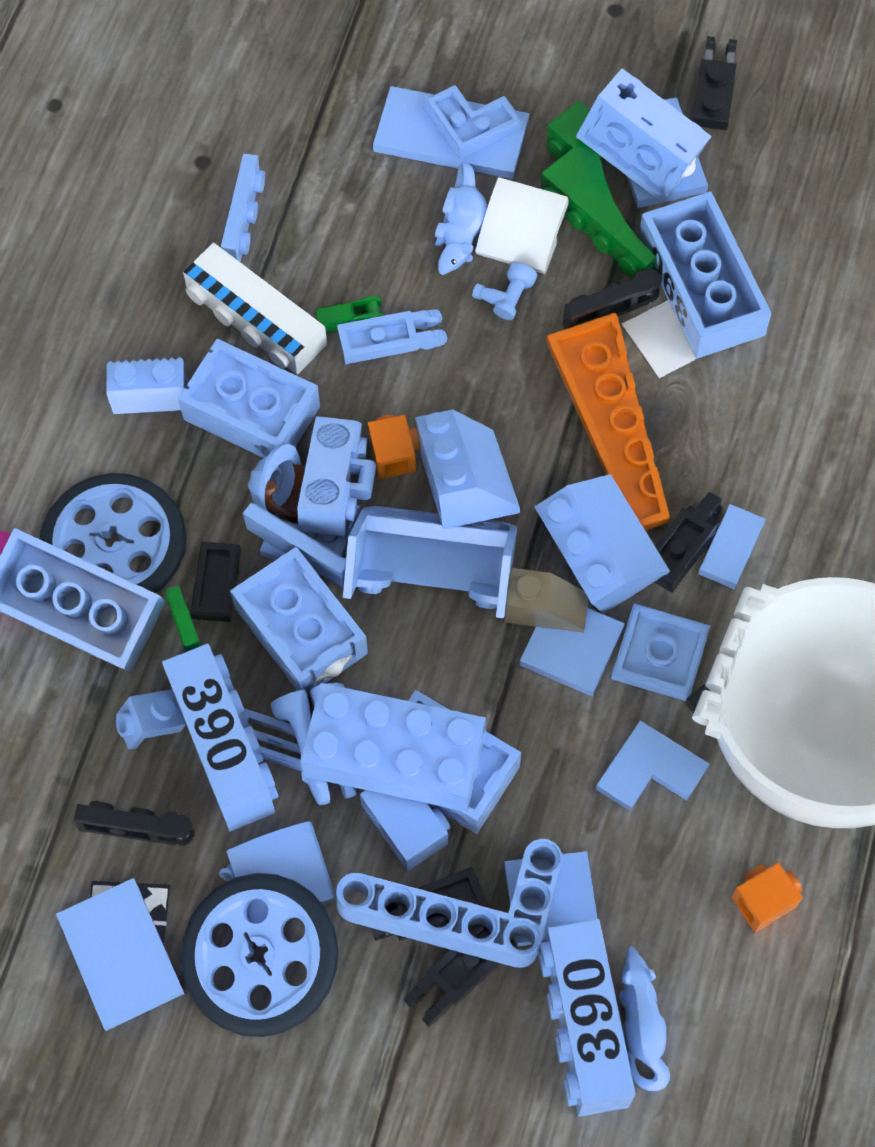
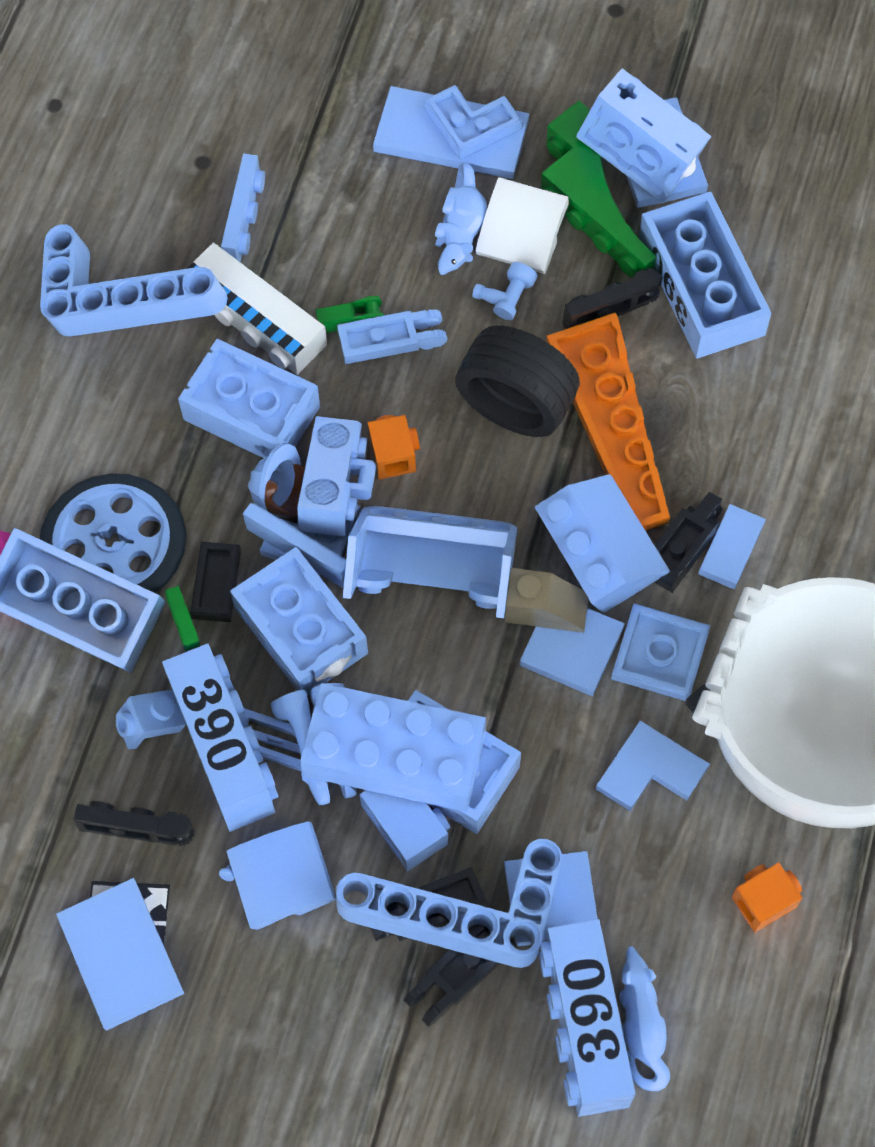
(87, 308): none -> light blue beam
(146, 385): light blue brick -> none
(289, 1003): wedge -> none
(464, 469): light blue slope -> none
(517, 381): none -> black tyre
(660, 339): white sticker -> none
(715, 87): black hinge -> none

